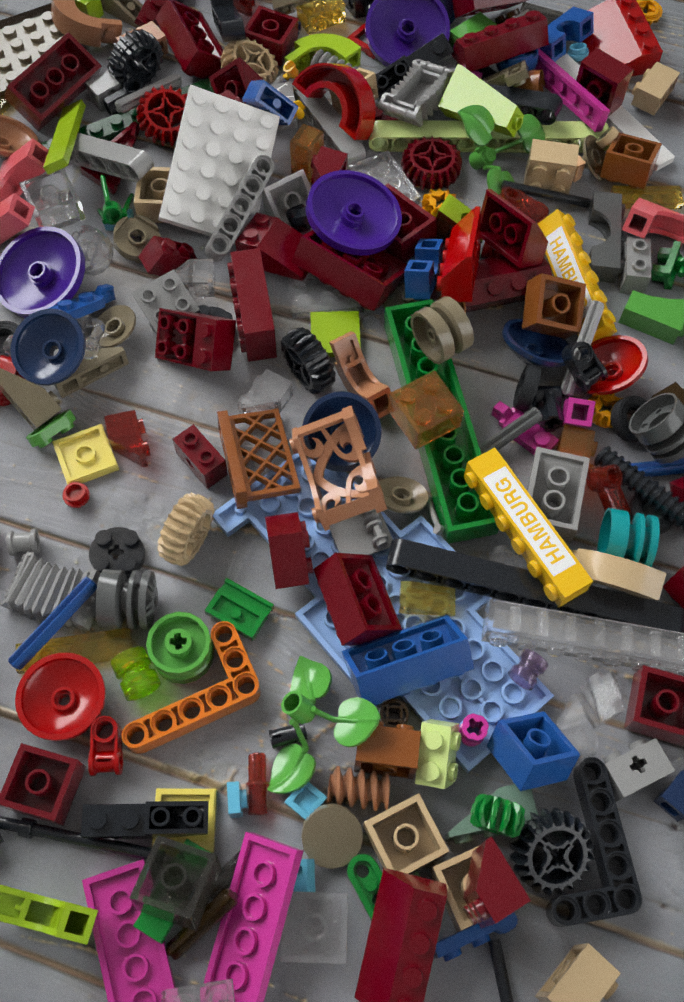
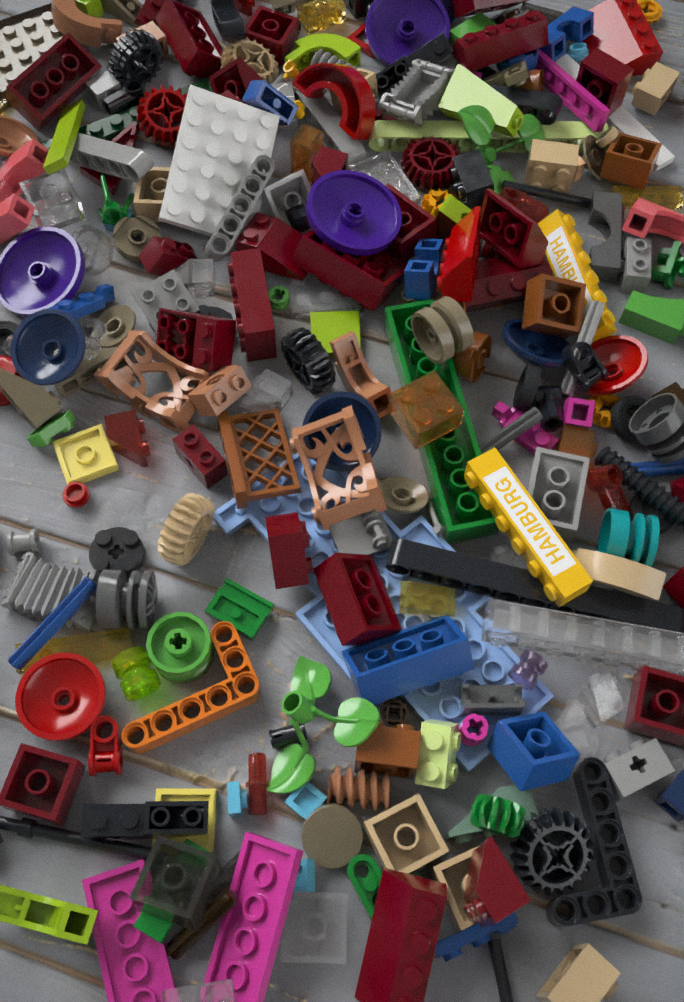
(118, 382): none -> nougat fence
(132, 100): light grey axle -> none
(220, 390): none -> nougat brick
(278, 291): none -> bright green bush
(470, 361): none -> dark orange cylinder
(471, 178): none -> black brick
(491, 699): none -> dark grey hinge

